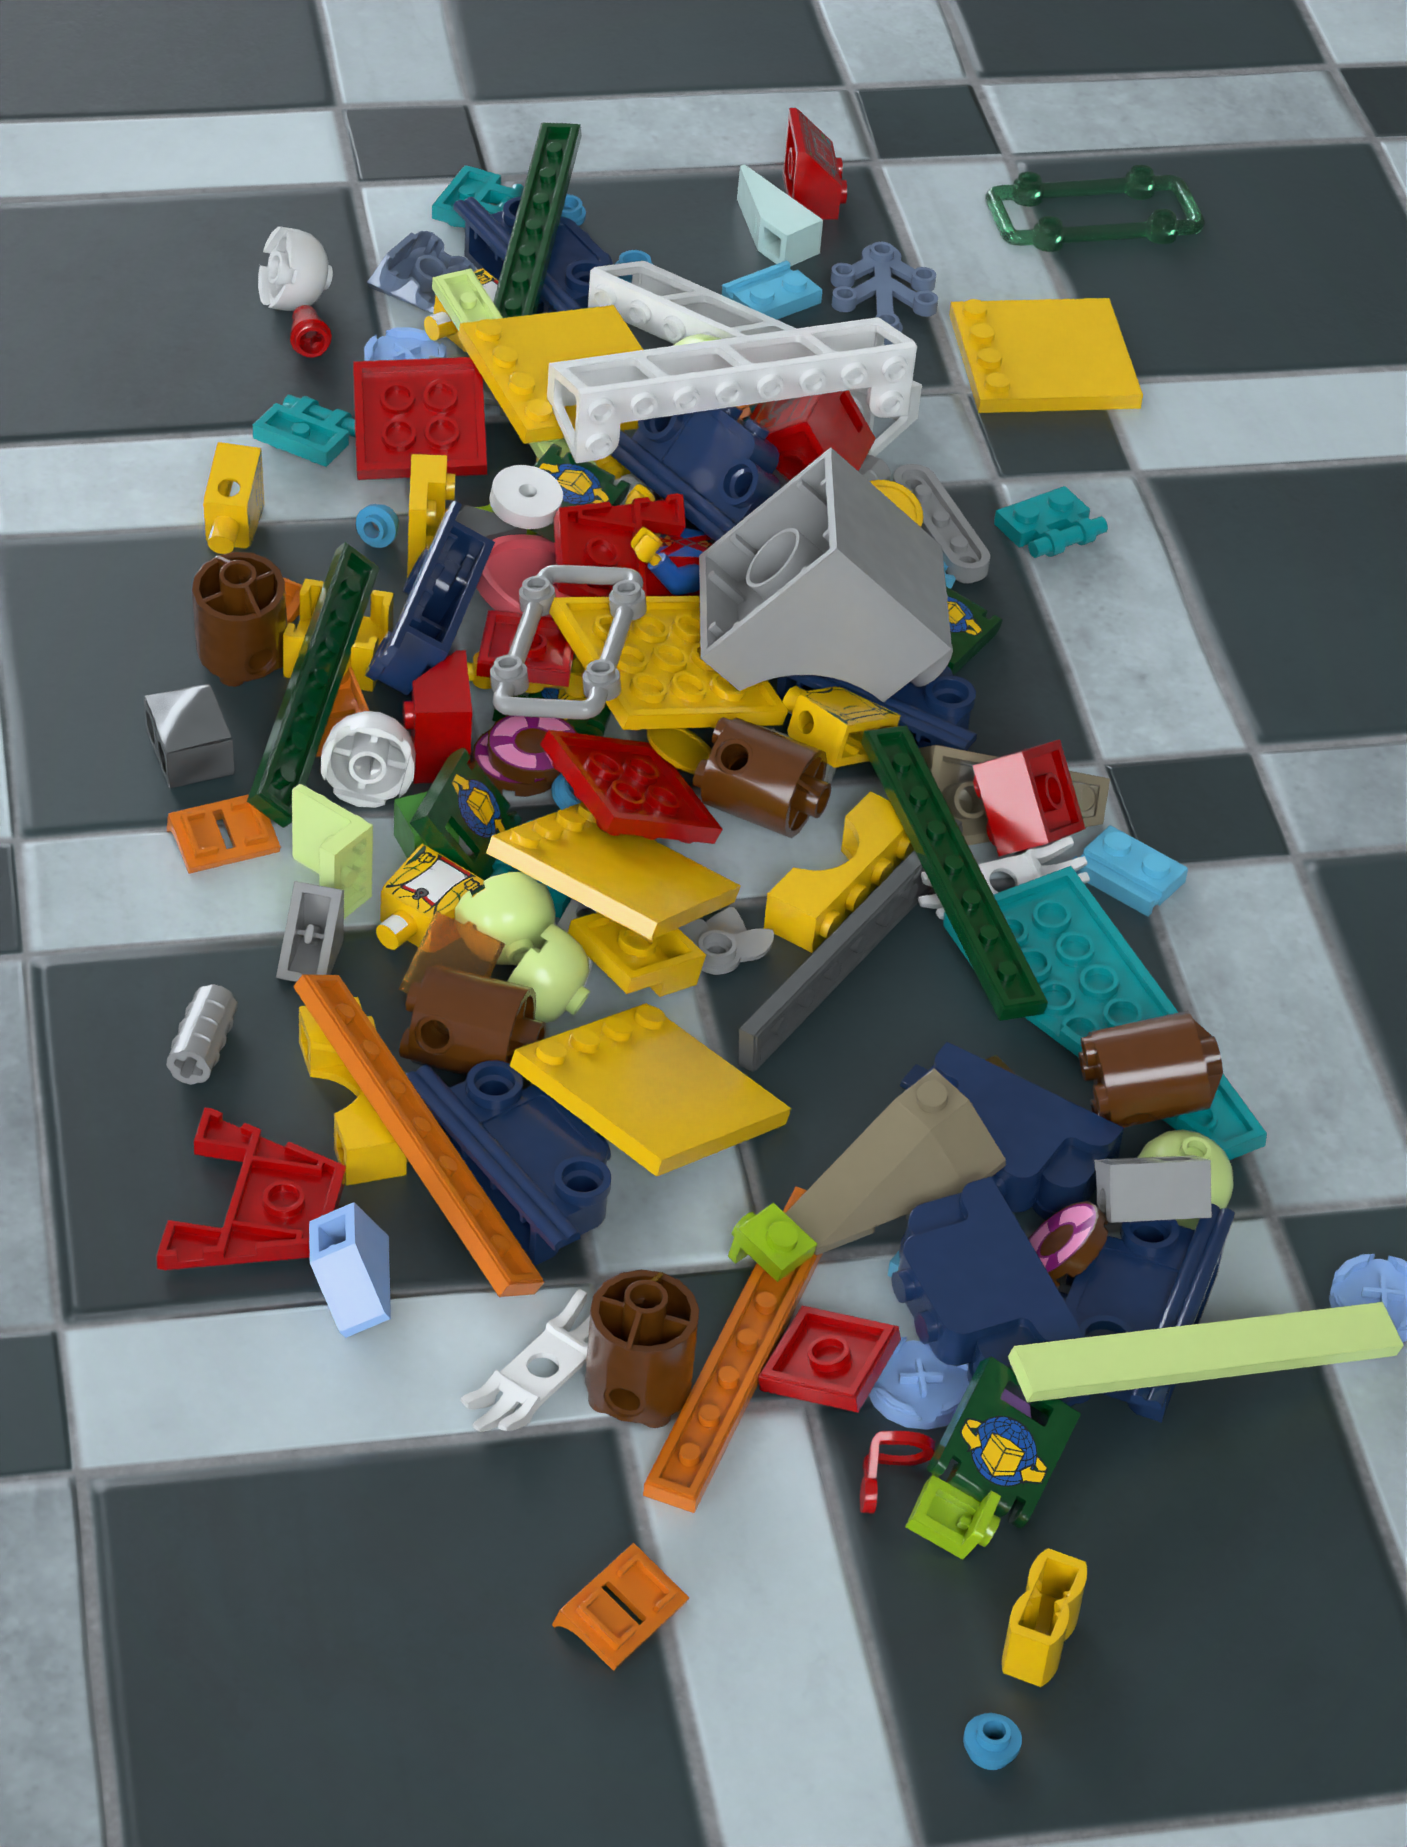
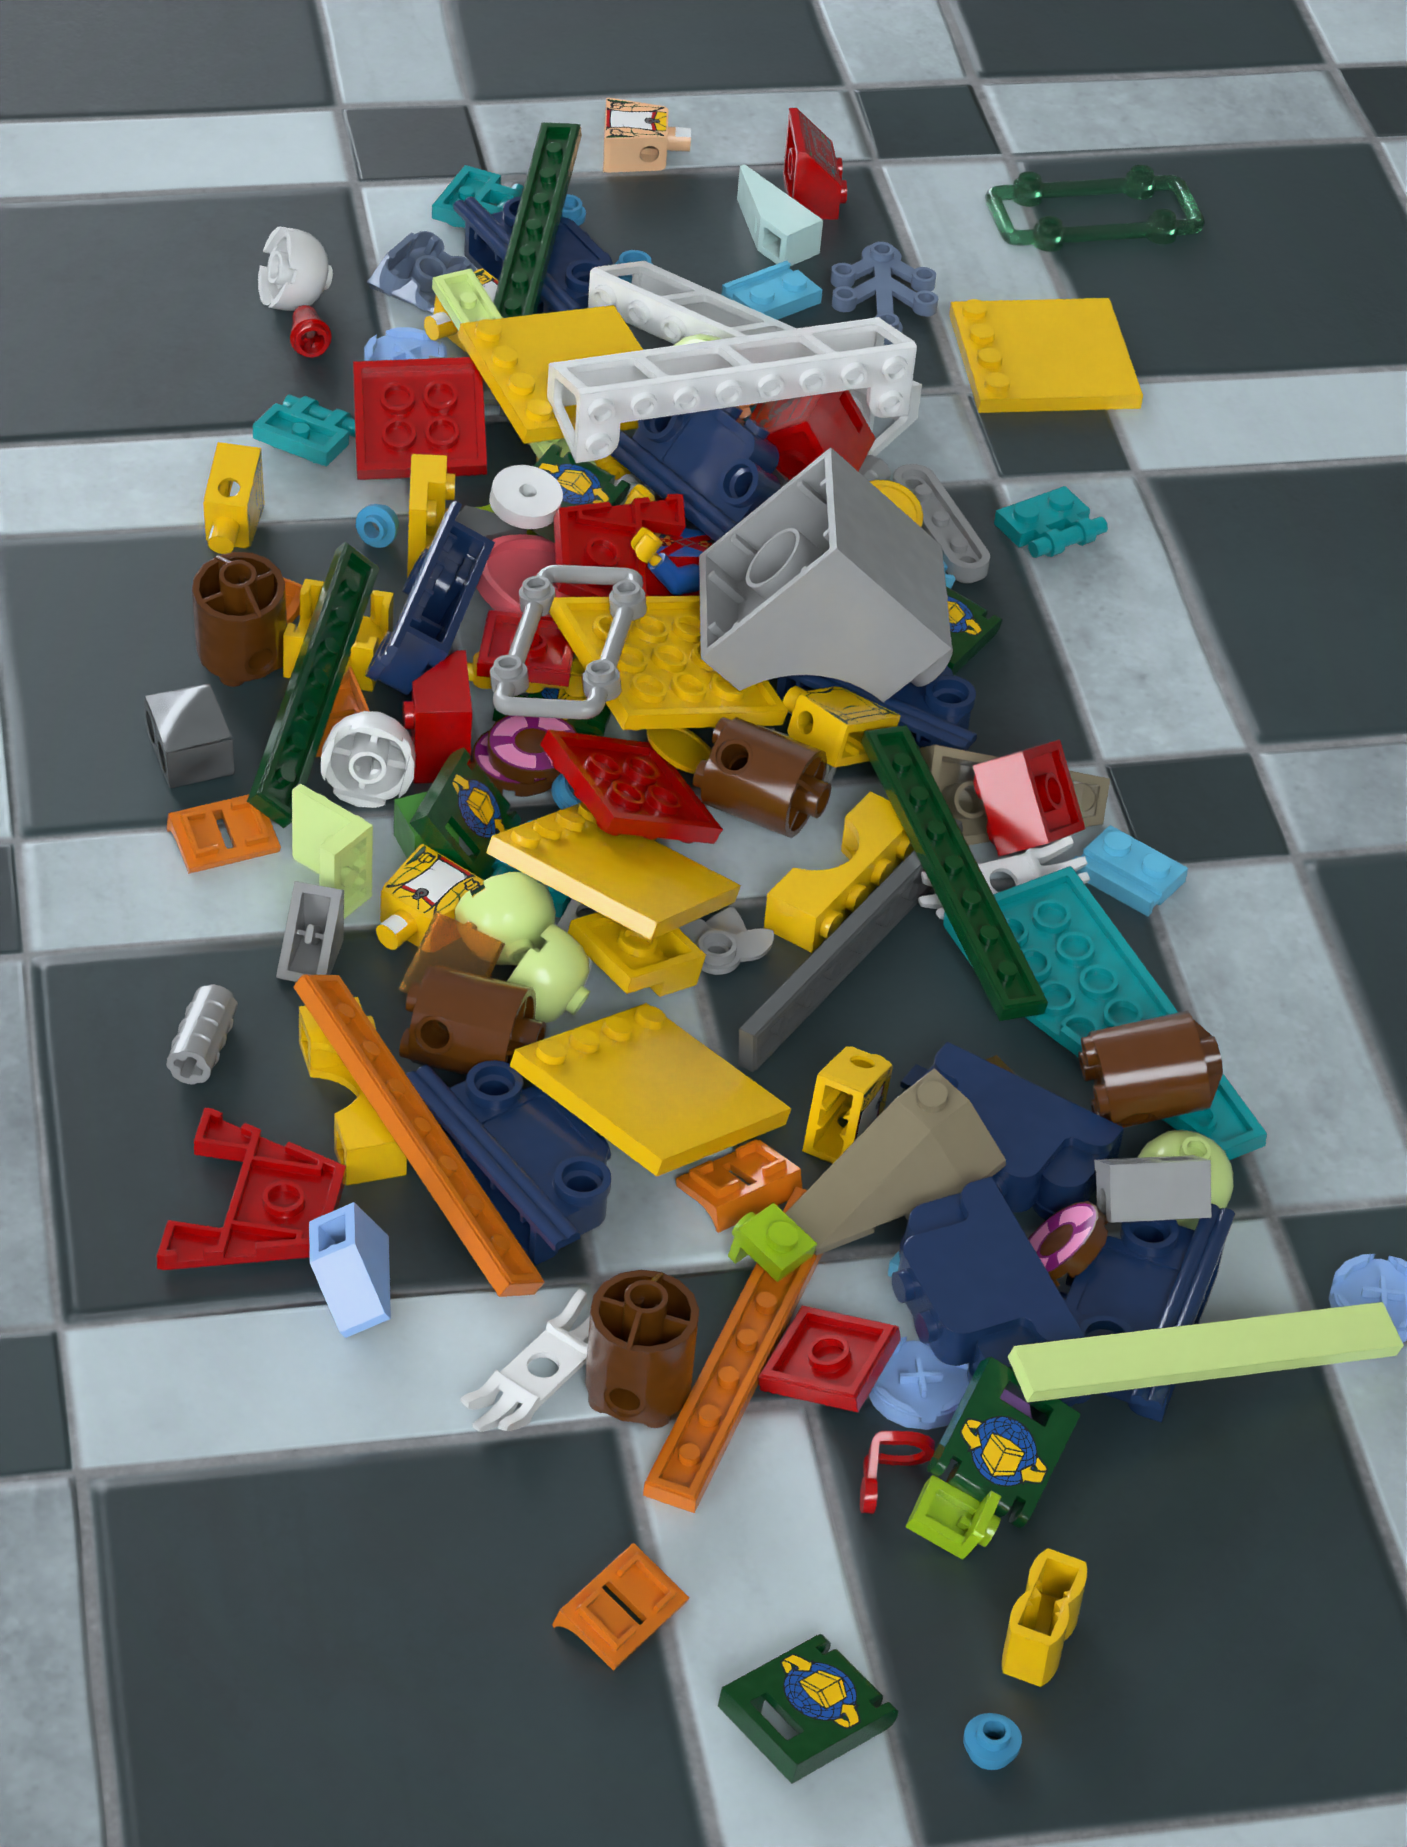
(639, 136): none -> light nougat torso
(729, 1198): none -> orange piece
(818, 1697): none -> dark green container
(850, 1087): none -> yellow torso

